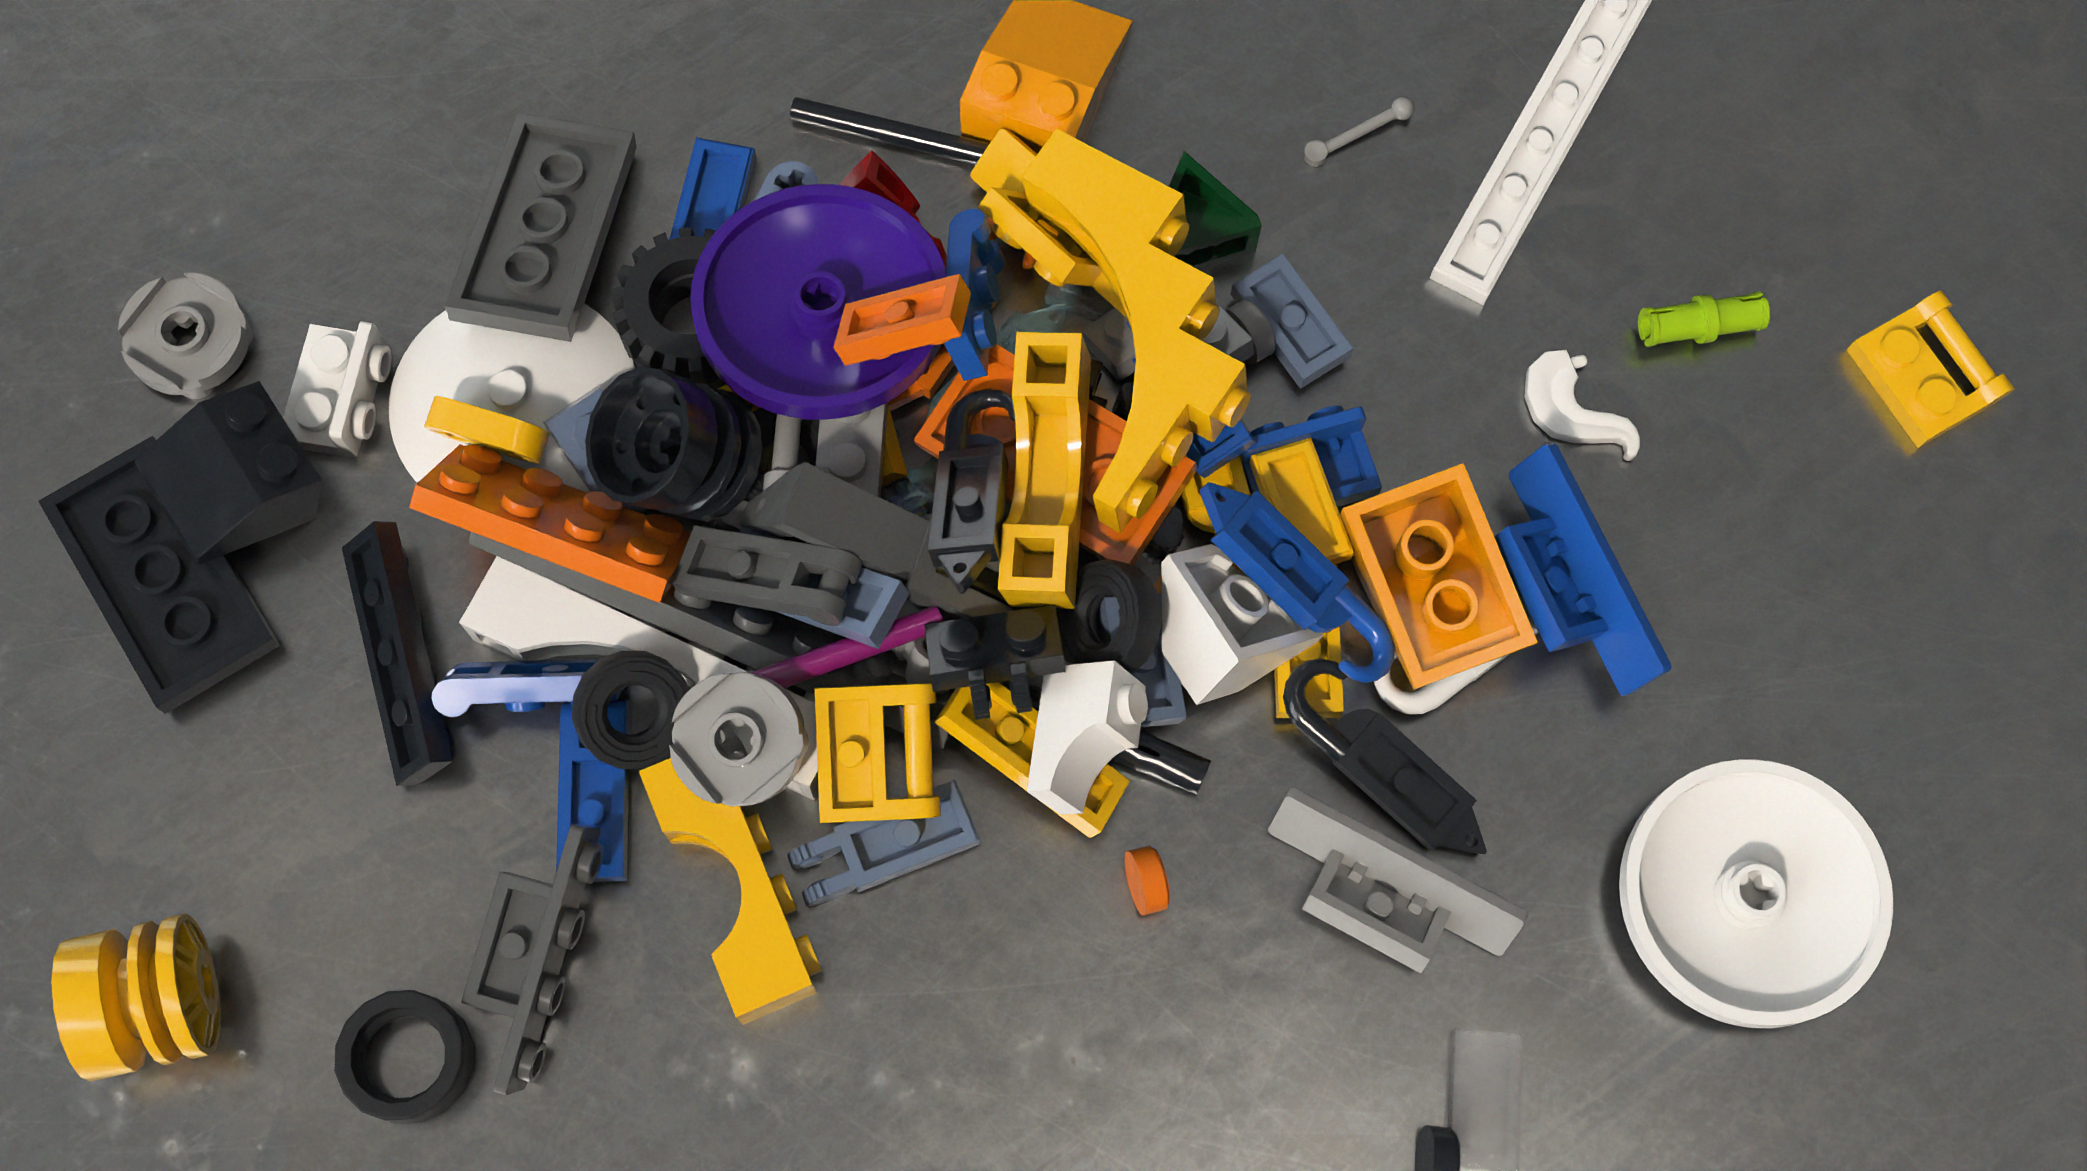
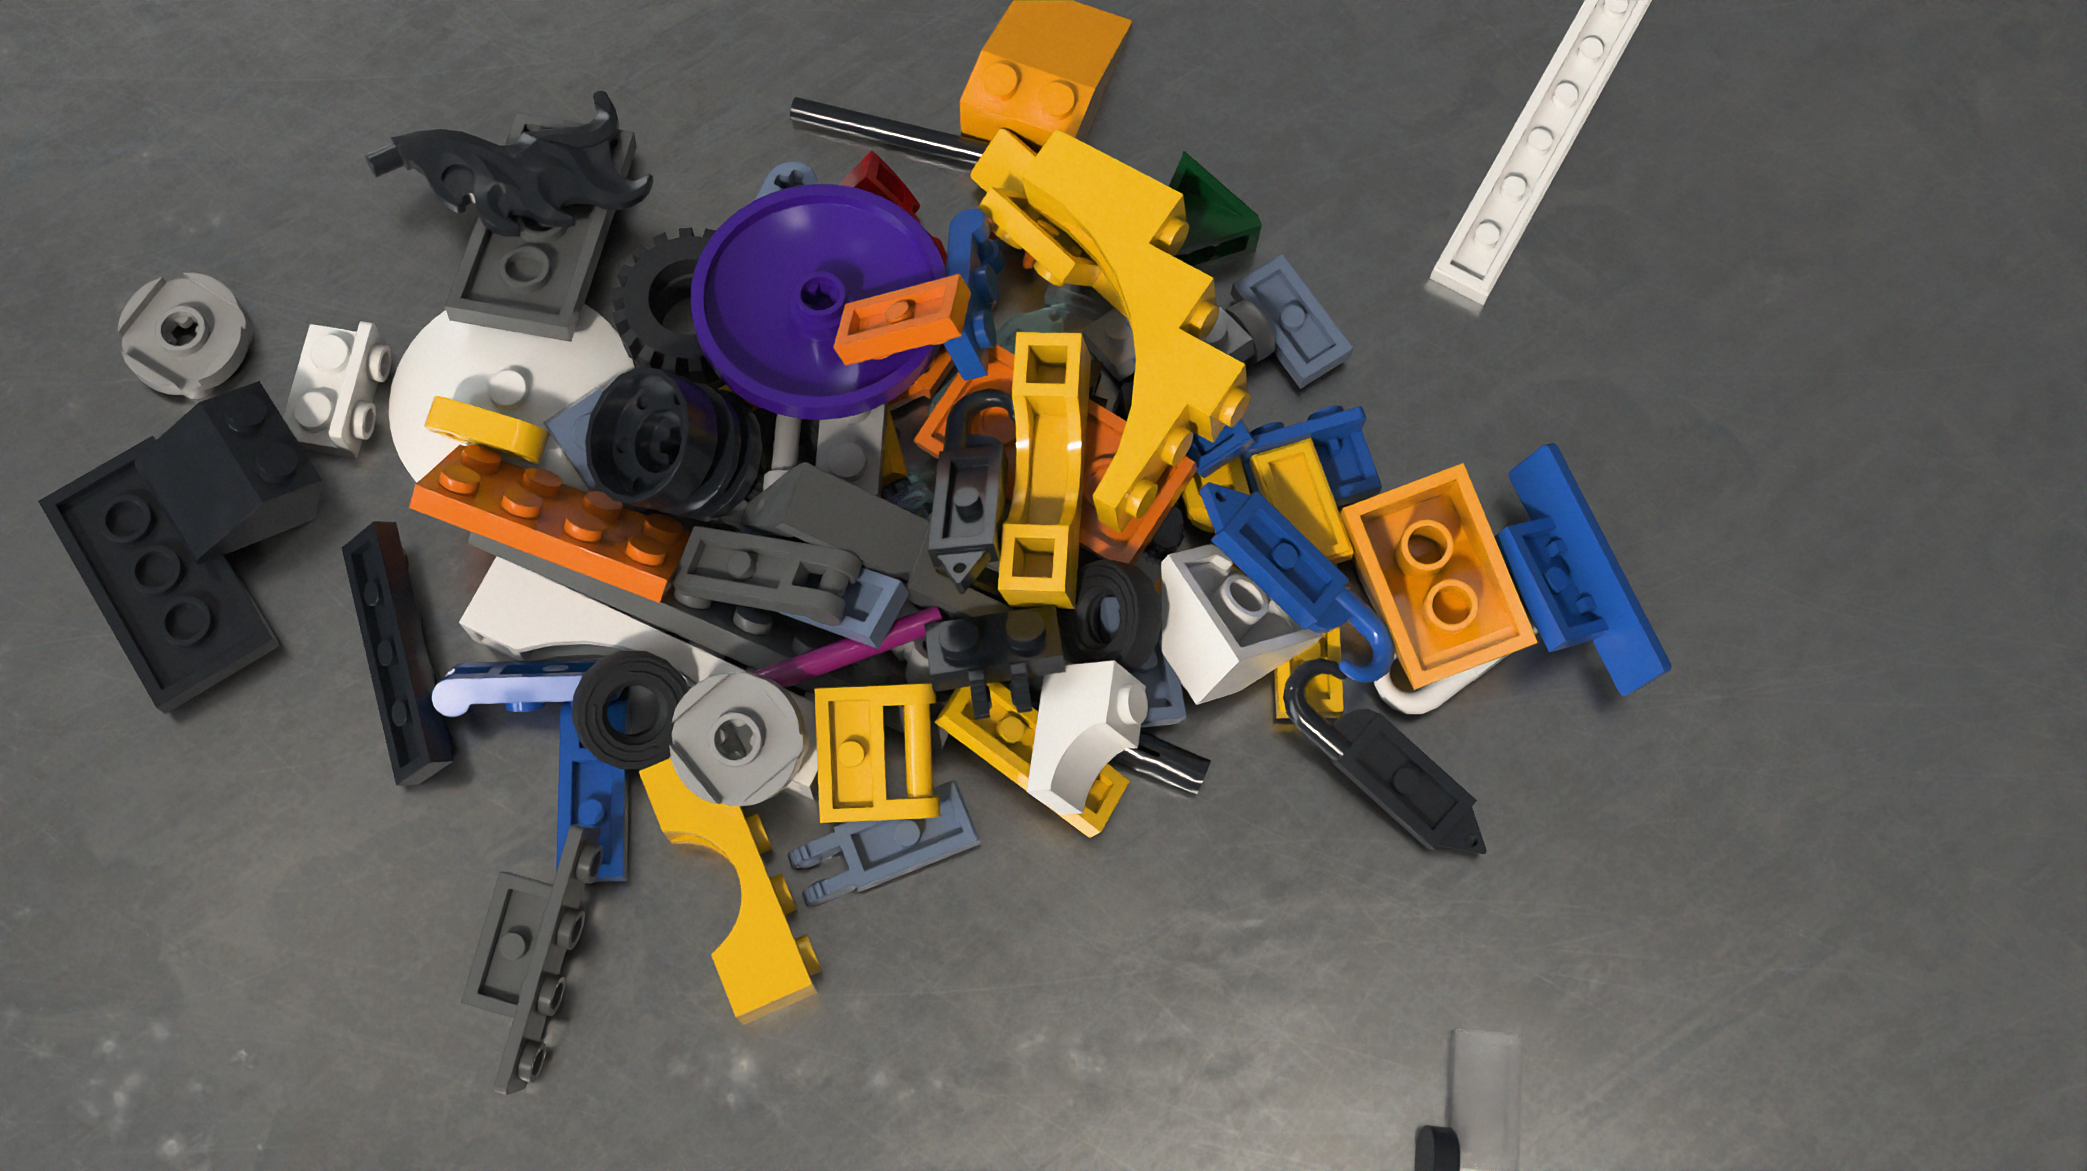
(136, 997): yellow wheel -> none
(357, 1035): black tyre -> none
(526, 178): none -> black piece
(713, 185): blue tile -> none
(1147, 880): orange tile -> none
(1316, 151): light grey hinge -> none
(1388, 891): light grey bracket -> none
(1555, 410): white piece -> none
(1703, 318): lime pin -> none
(1756, 894): white dish -> none
(1914, 379): yellow plate -> none

